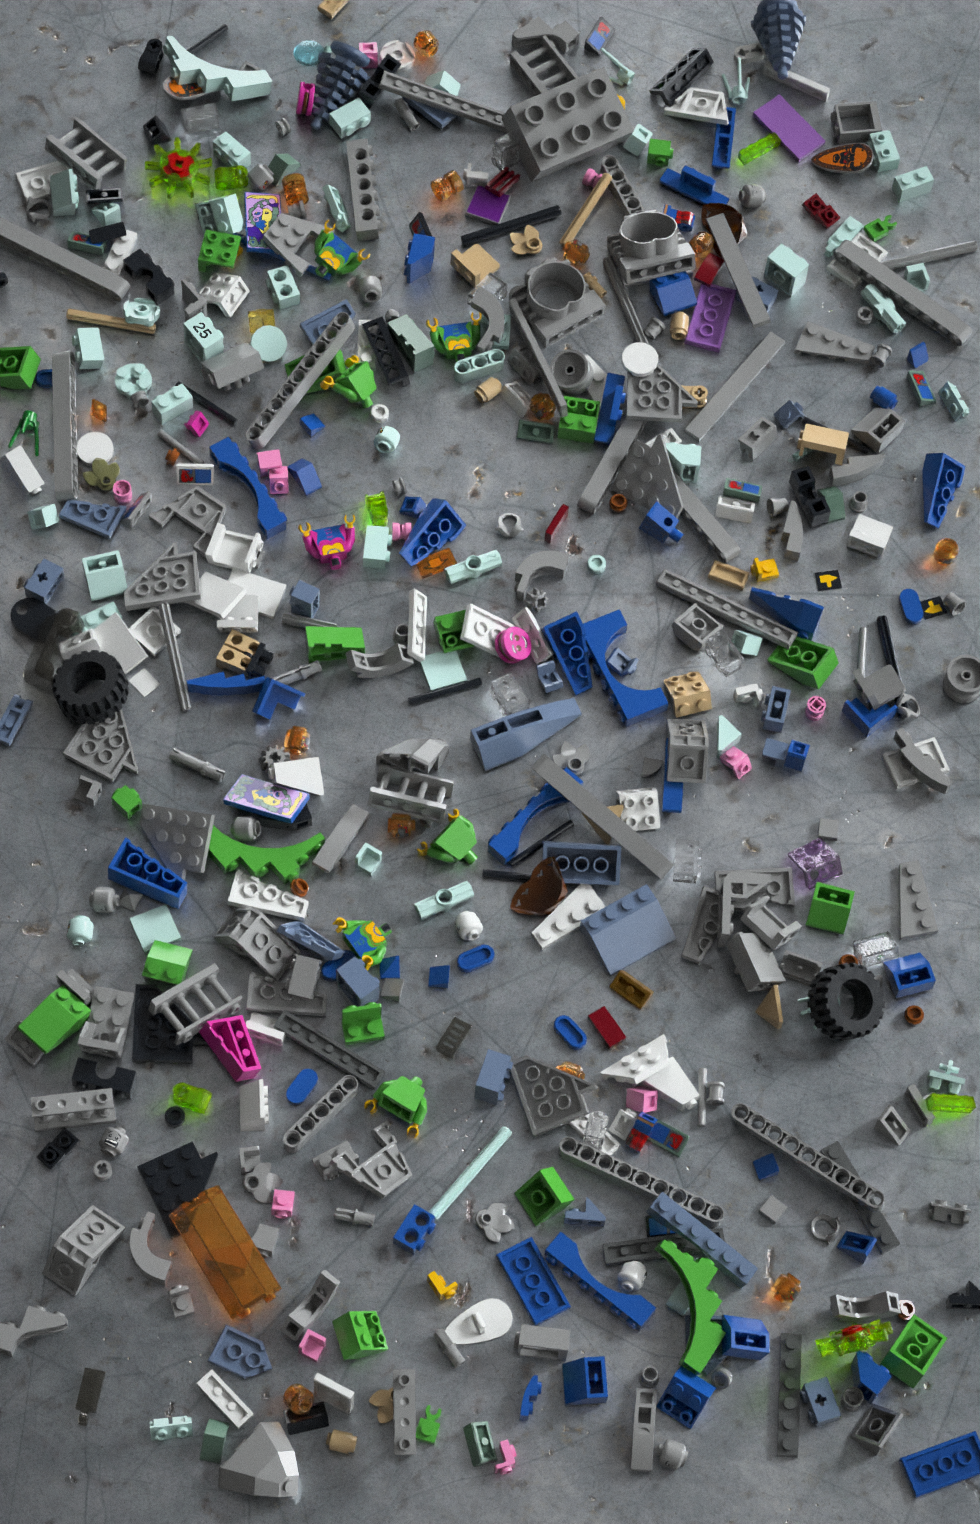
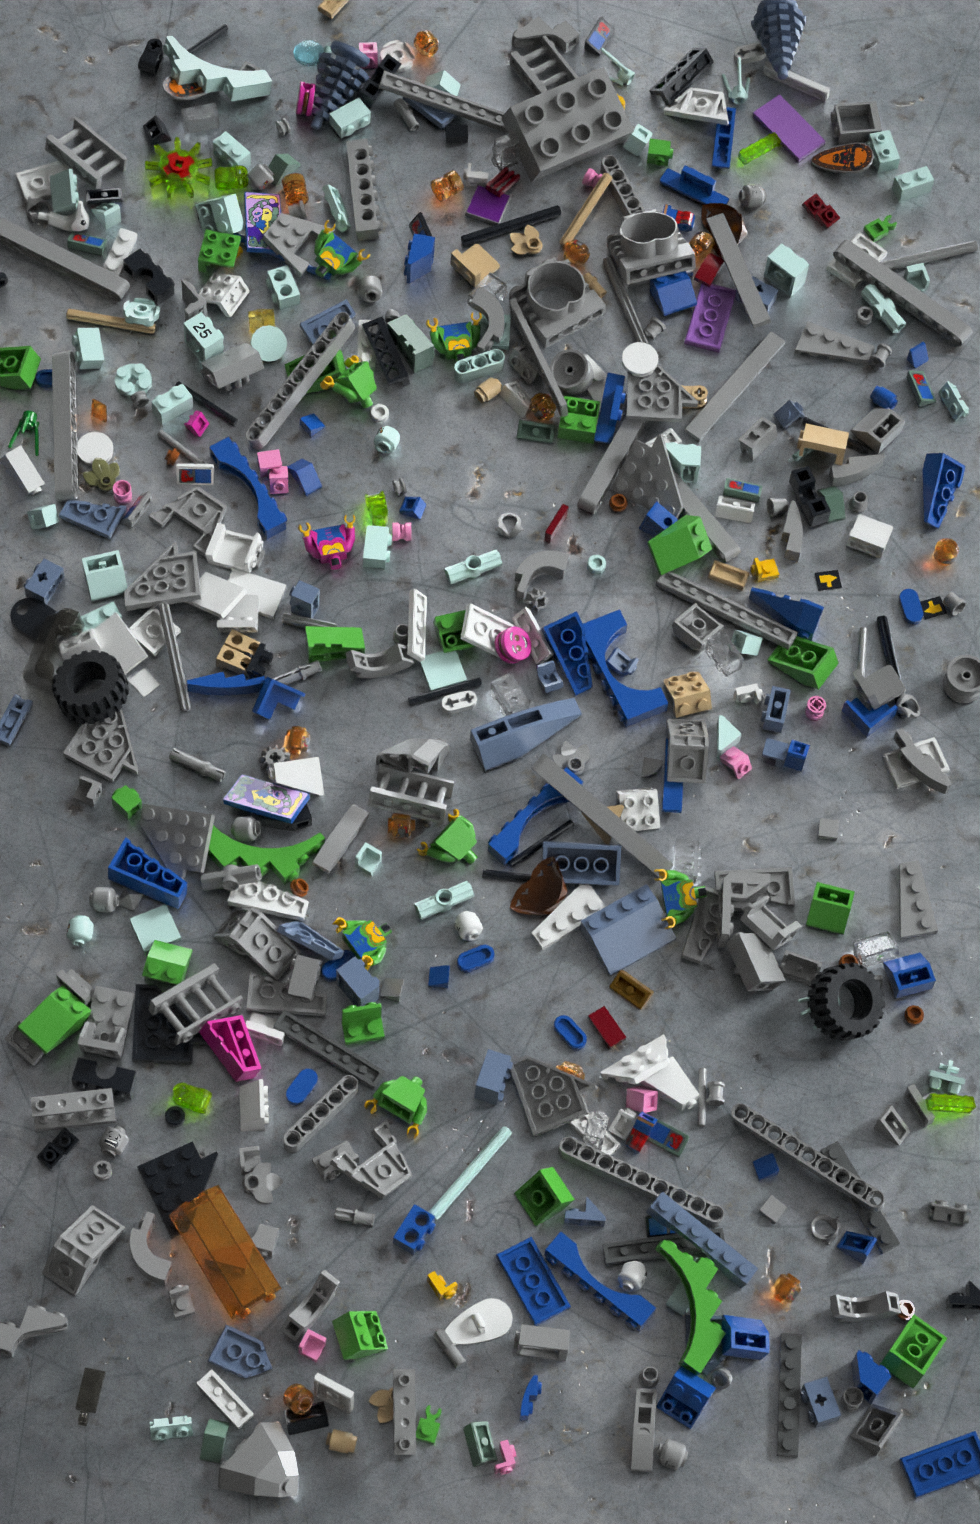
(76, 222): none -> white animal
(107, 232): black slope -> none
(231, 877): none -> light grey piece
(282, 1203): bright pink bracket -> none
(390, 967): blue slope -> none
(432, 530): blue wedge -> none
(436, 563): clear orange tile -> none
(446, 1050): clear smoke slope -> none
(456, 134): none -> black piece
(459, 702): none -> white beam
(497, 1223): light grey plate -> none
(585, 1381): blue slope -> none
(678, 896): none -> torso
(679, 325): tan brick -> none
(679, 544): none -> bright green slope
(771, 1008): tan slope -> none
(817, 862): clear purple bracket -> none
(846, 231): light aqua hinge -> none
(854, 1338): clear neon green gear -> none

